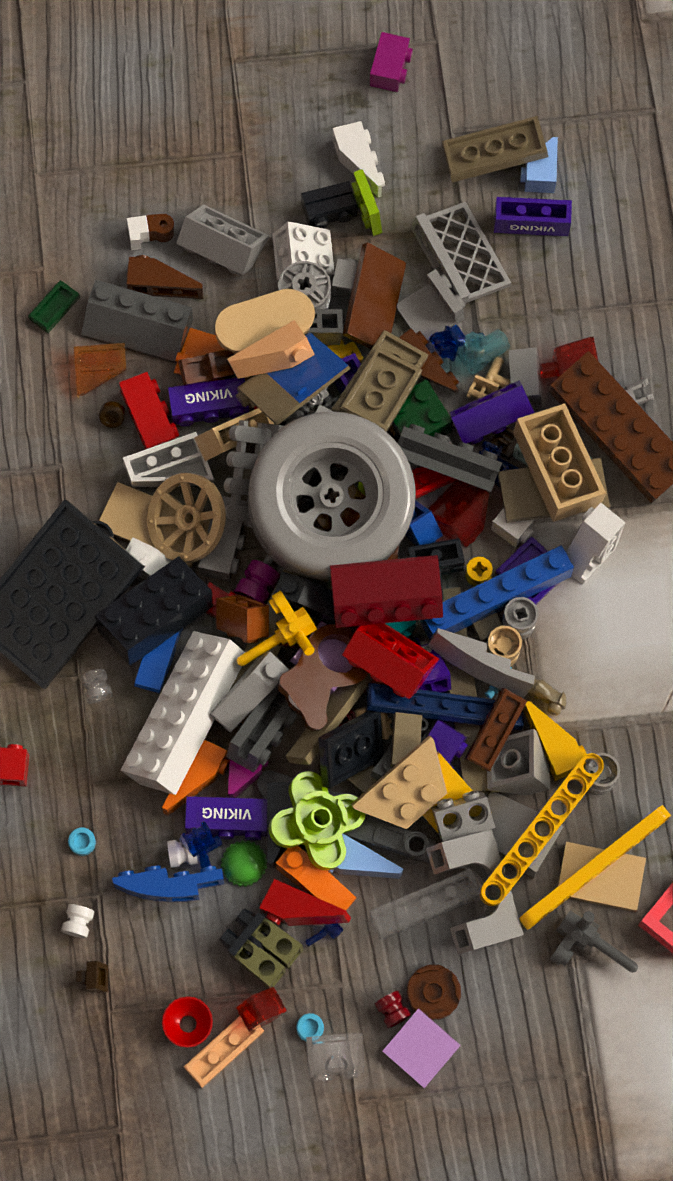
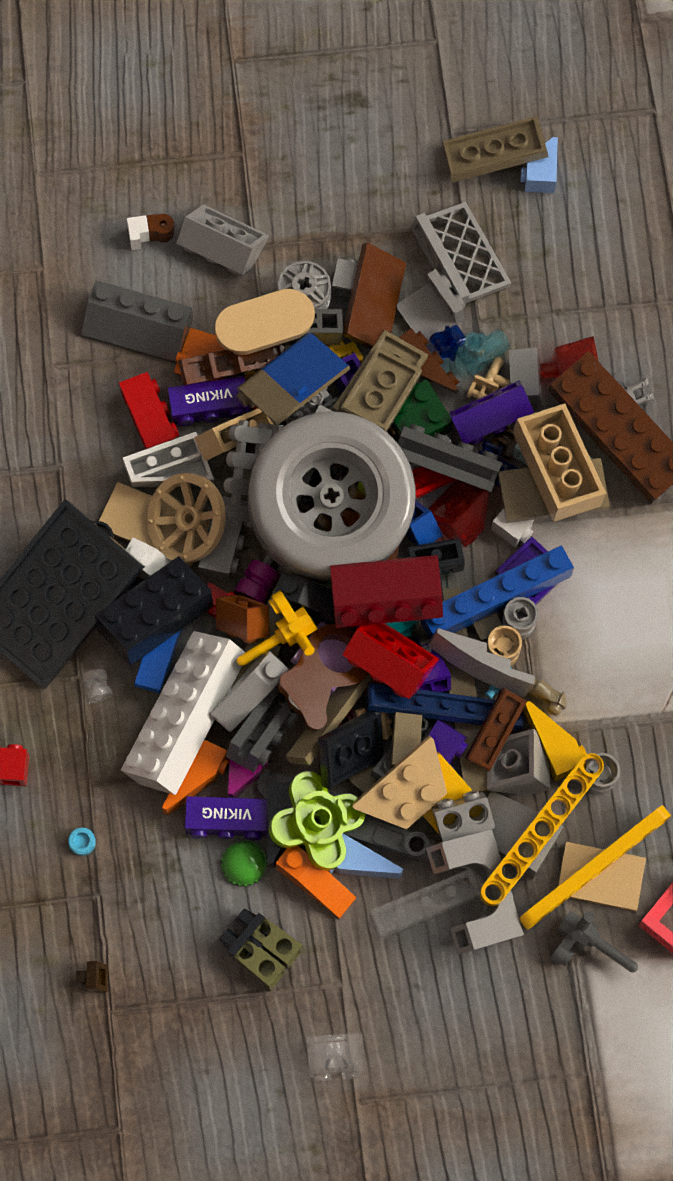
(54, 306): dark green tile -> none
(78, 919): white wheel -> none
(98, 365): clear orange wing -> none
(112, 414): dark brown tile -> none
(156, 885): blue slope -> none
(158, 279): reddish brown slope -> none
(179, 854): white wheel -> none
(182, 1008): red piece -> none
(200, 843): clear blue arm -> none
(221, 1051): light nougat tile -> none
(261, 1009): clear red brick -> none
(273, 353): light nougat slope -> none
(298, 908): red slope -> none
(302, 243): white bracket -> none
(309, 1026): medium azure tile -> none
(329, 205): black brick -> none
(332, 930): clear blue hand -> none
(355, 154): white slope -> none
(366, 202): lime plate -> none
(390, 62): magenta brick -> none
(392, 1009): dark red wheel -> none
(421, 1048): lavender tile -> none
(434, 991): reddish brown tile -> none
(478, 576): yellow wheel -> none
(532, 216): dark purple brick -> none
(594, 541): white wedge -> none

